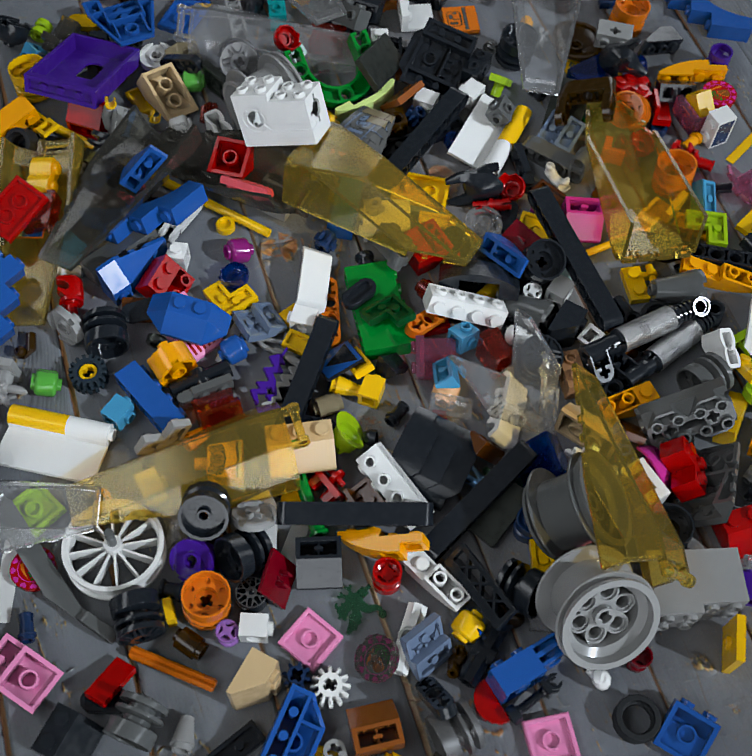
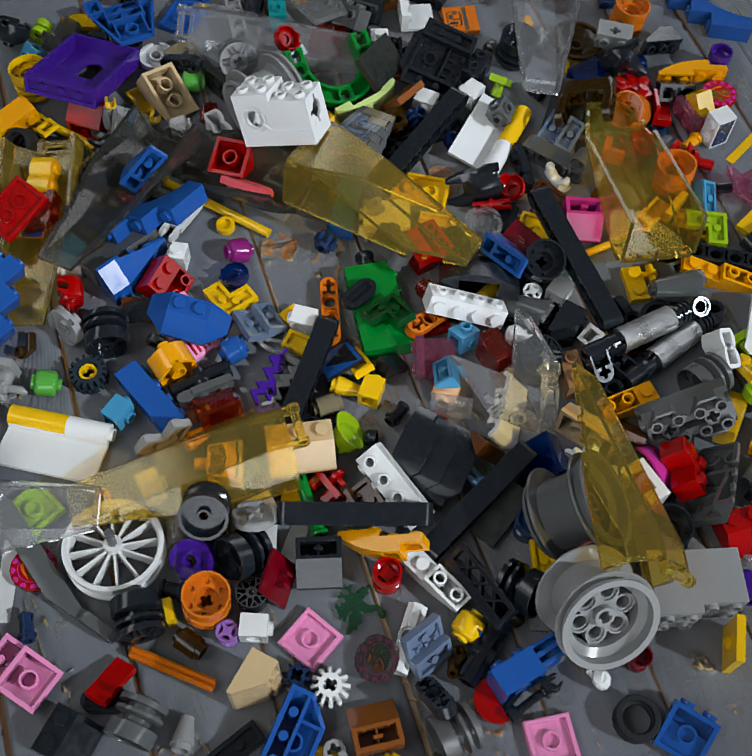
(314, 279): white piece -> none

